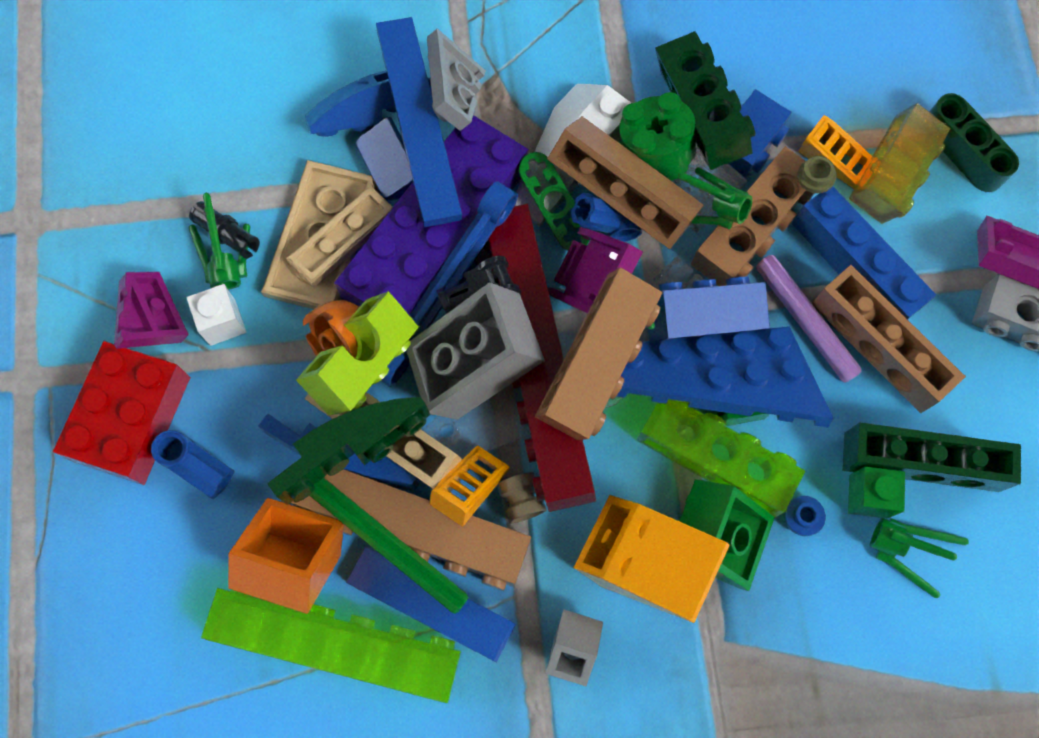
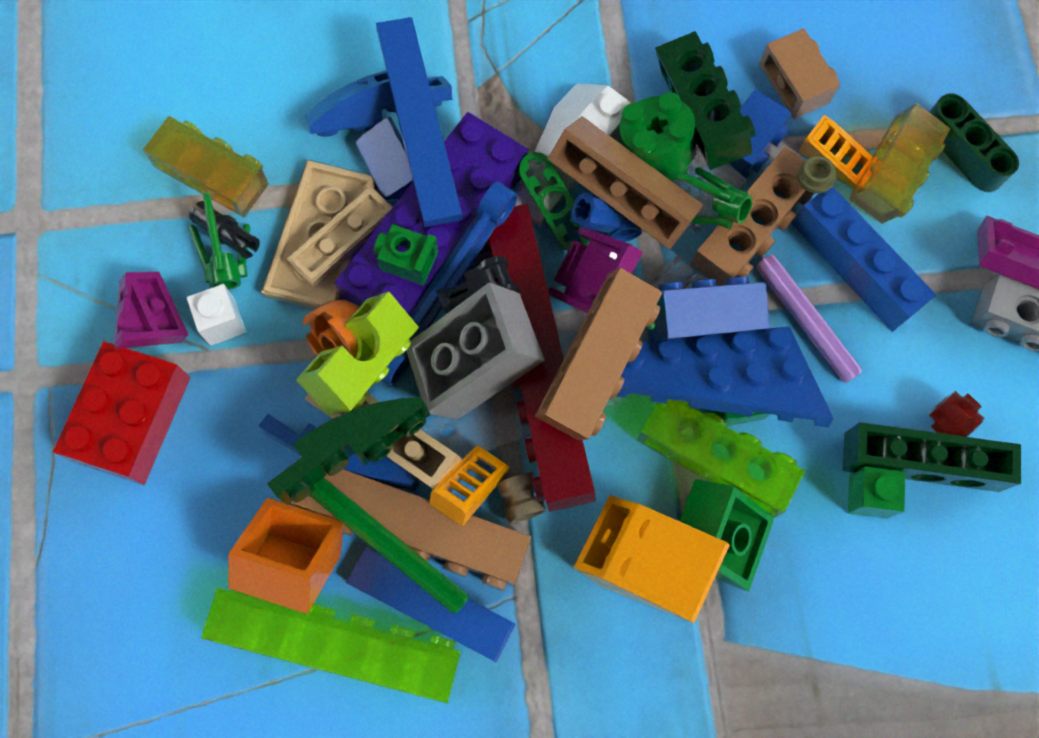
(193, 464): blue piece -> none
(207, 165): none -> clear yellow brick
(412, 264): none -> green brick
(452, 80): light grey wing -> none
(574, 648): light grey brick -> none
(794, 520): blue plate -> none
(799, 73): none -> medium nougat brick
(887, 339): medium nougat brick -> none
(895, 539): green plant -> none
(956, 415): none -> clear red gear

